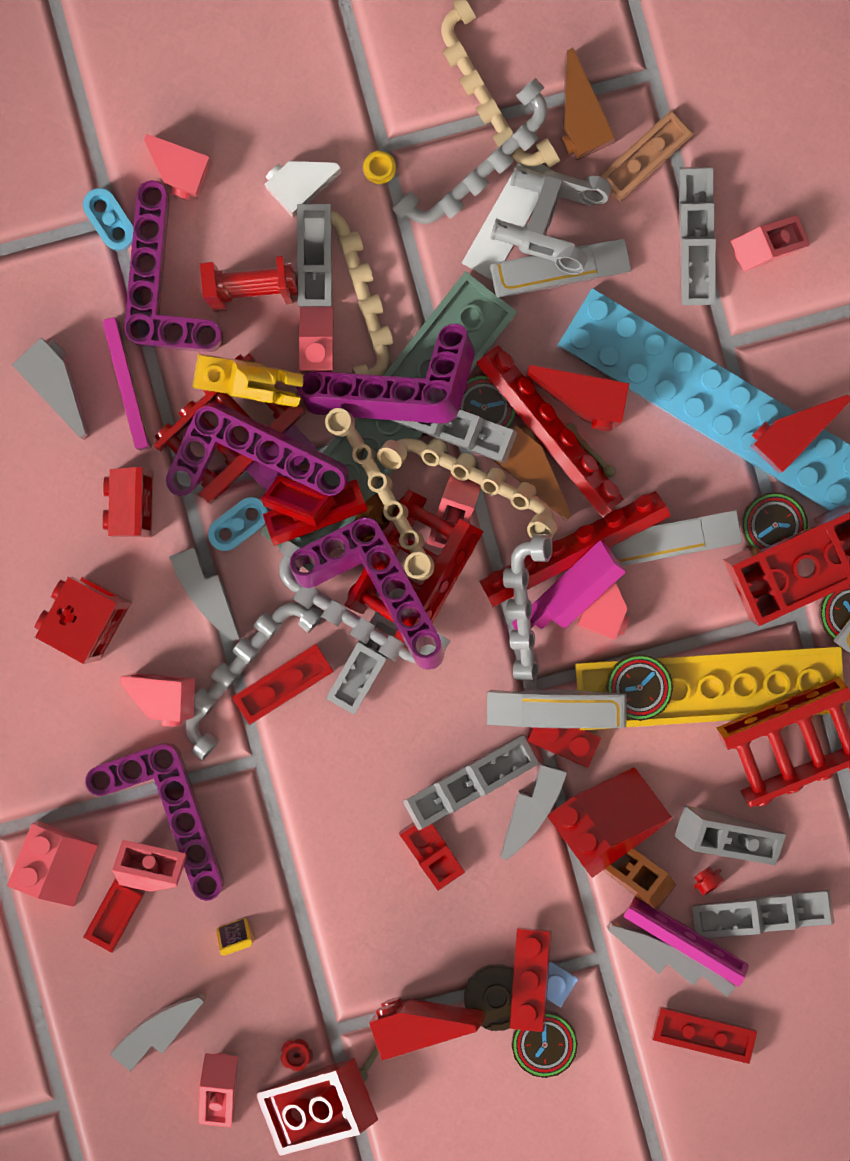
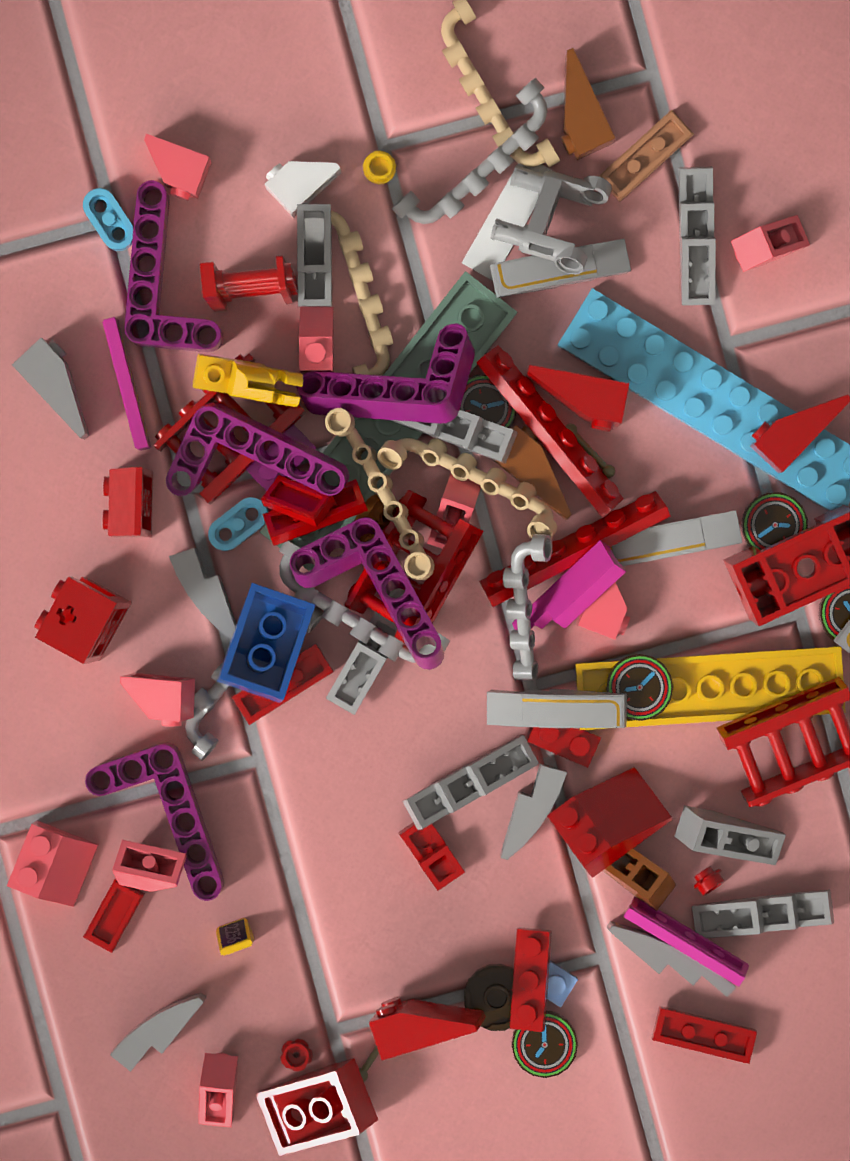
(266, 643): none -> blue slope

